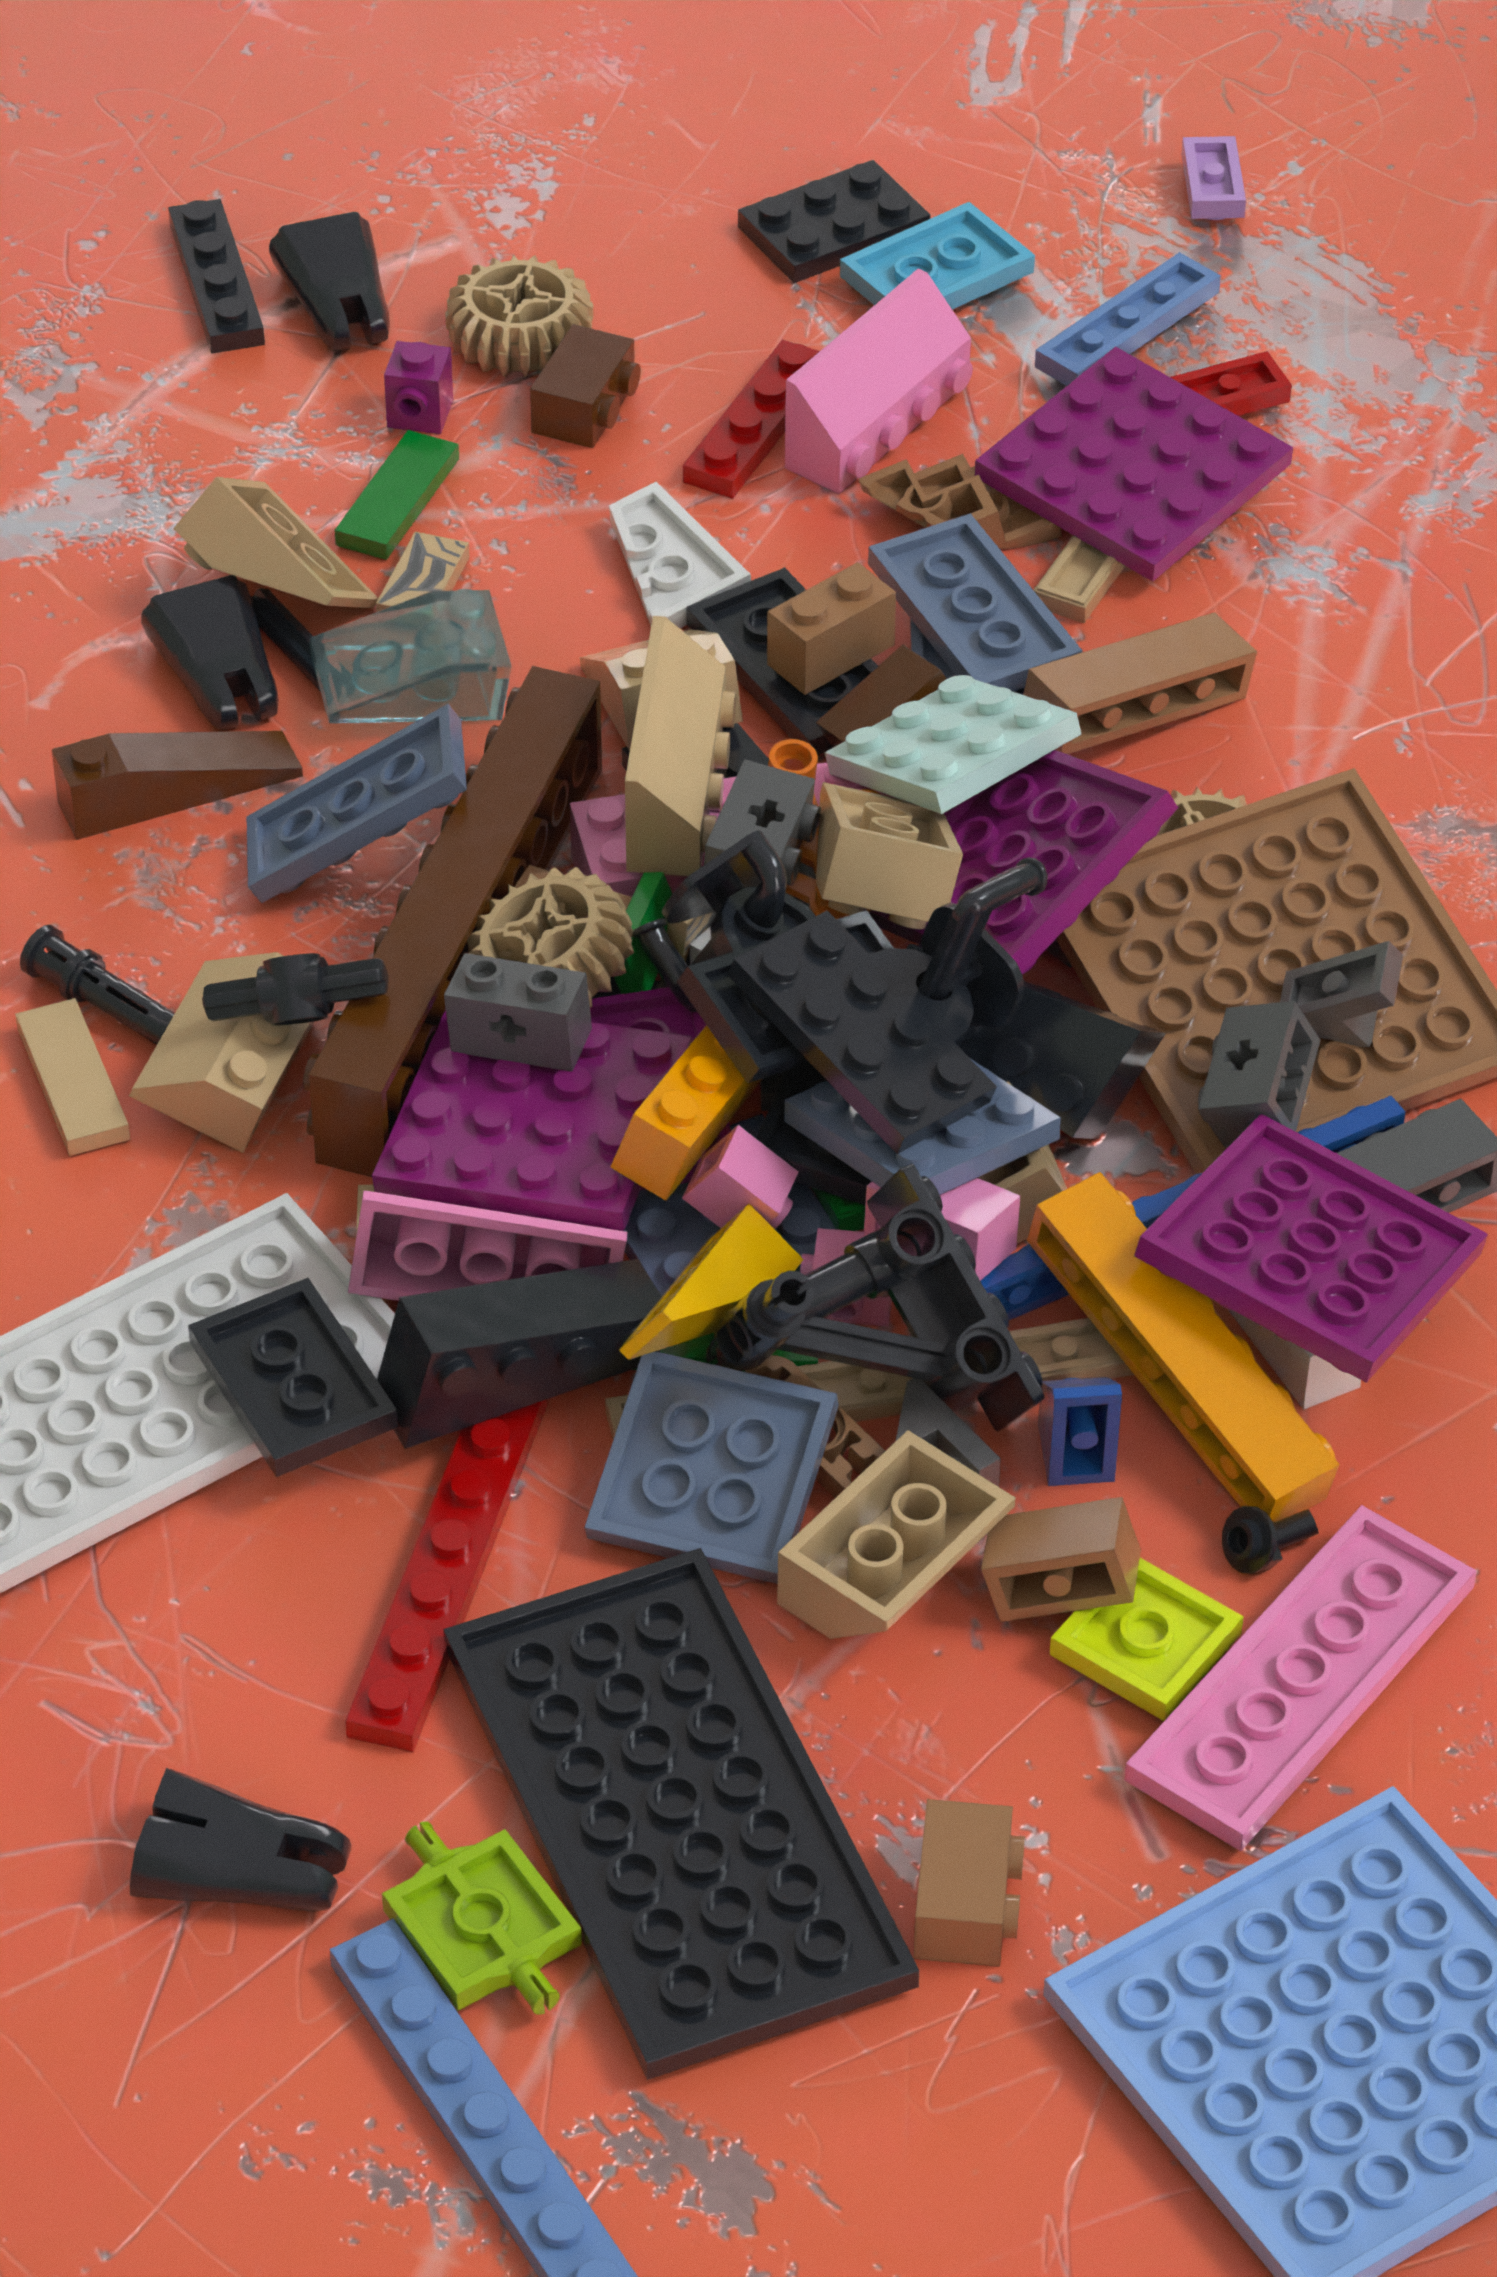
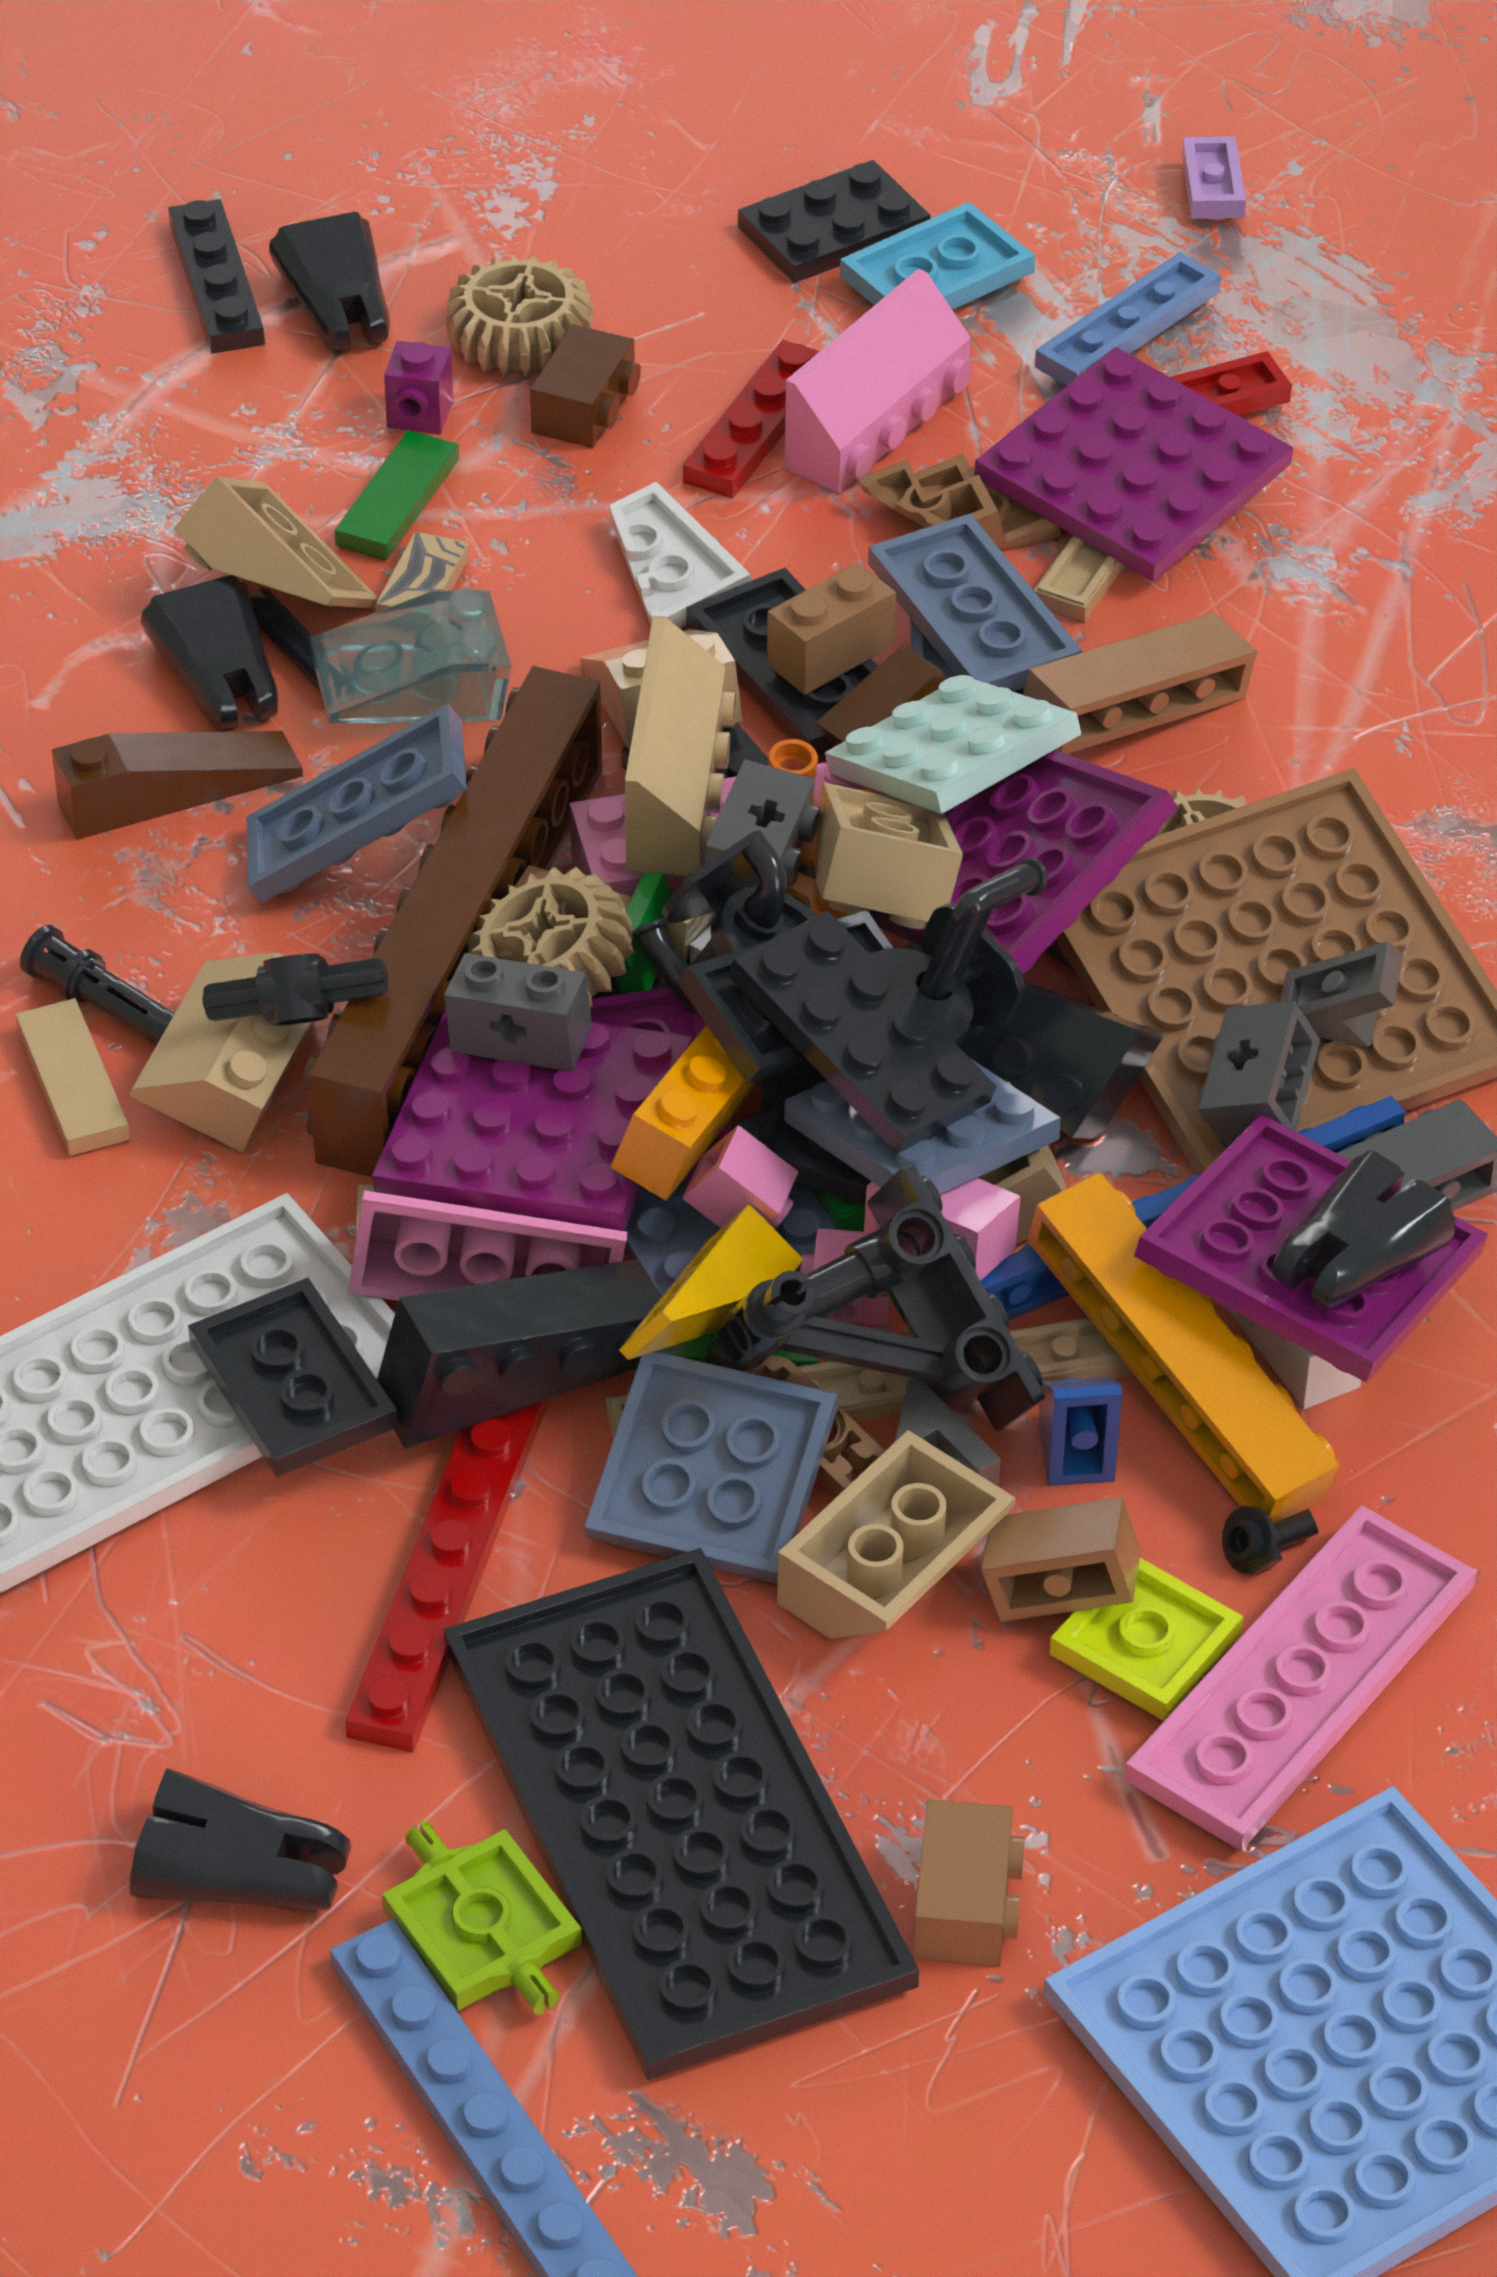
(1364, 1231): none -> black piece

